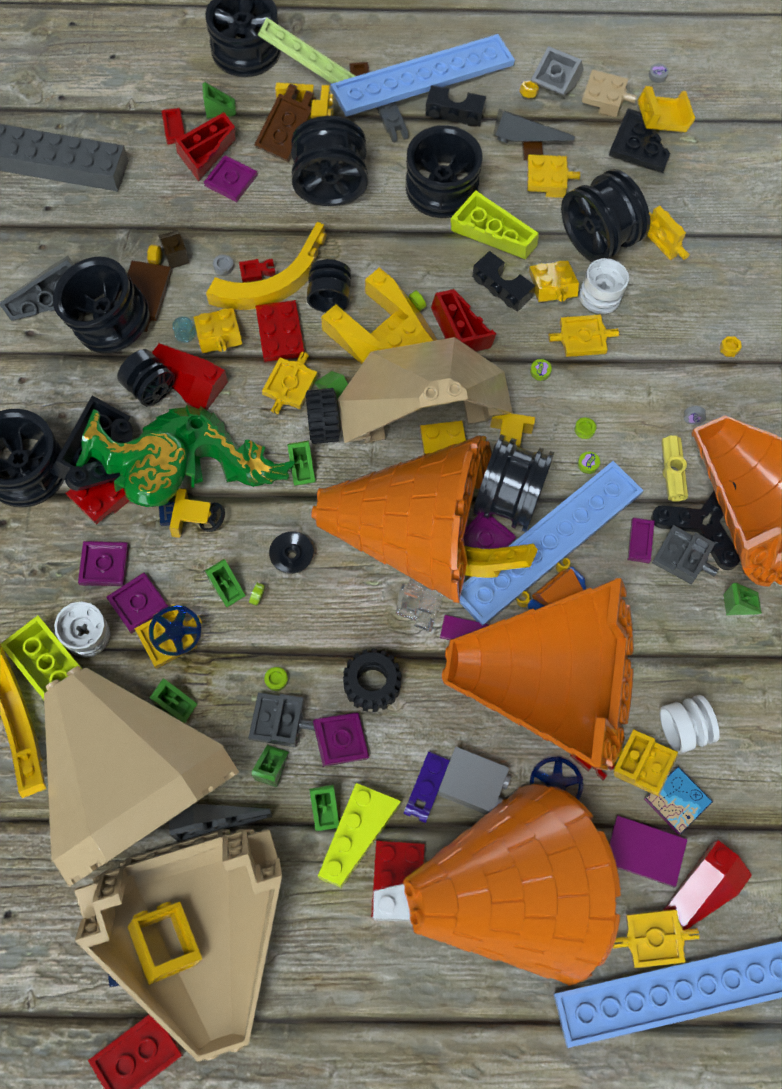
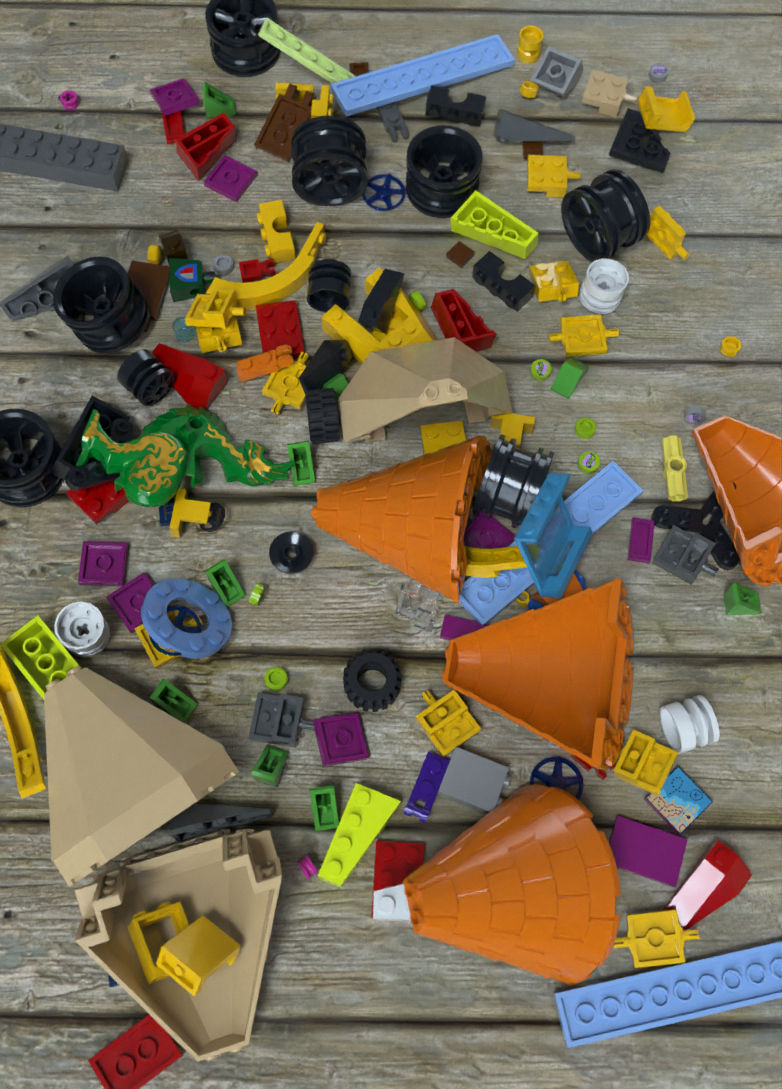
(73, 103): none -> dark pink bush
(168, 636): none -> medium blue plate
(174, 96): none -> magenta tile
(188, 278): none -> dark green torso
(197, 954): none -> yellow panel
(214, 309): none -> yellow plate
(264, 363): none -> orange hinge
(279, 245): none -> yellow arch
(307, 867): none -> dark pink bush
(325, 364): none -> black slope
(381, 301): none -> black slope
(384, 192): none -> clear blue wheel
(447, 722): none -> yellow plate
(460, 254): none -> reddish brown tile
(530, 44): none -> yellow wheel
(550, 540): none -> dark azure panel
(569, 377): none -> bright green slope

